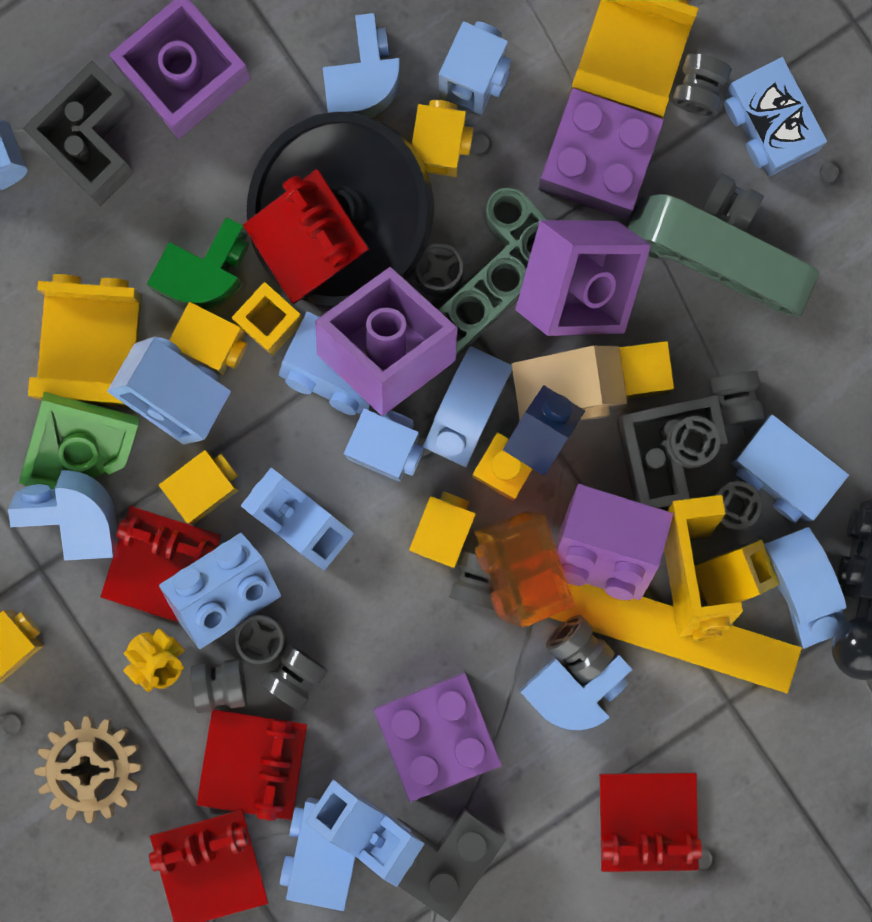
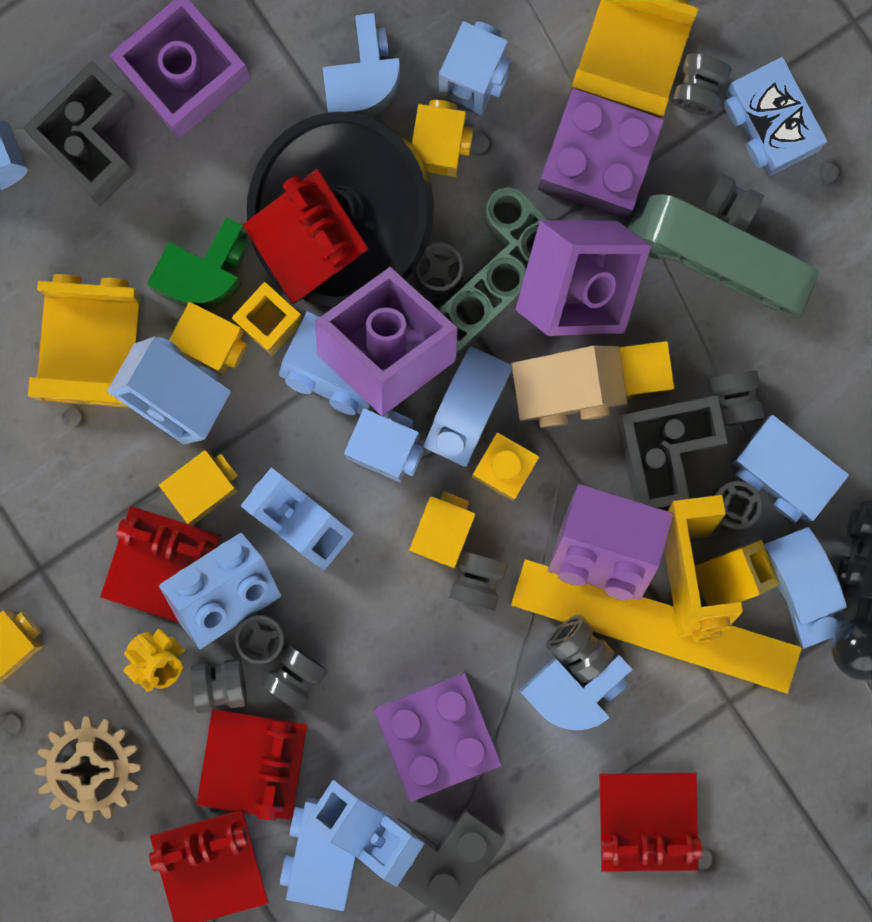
(76, 439): bright green plate -> none
(79, 507): light blue brick -> none
(523, 569): clear orange brick -> none
(543, 430): dark blue brick -> none
(684, 445): dark grey wheel -> none

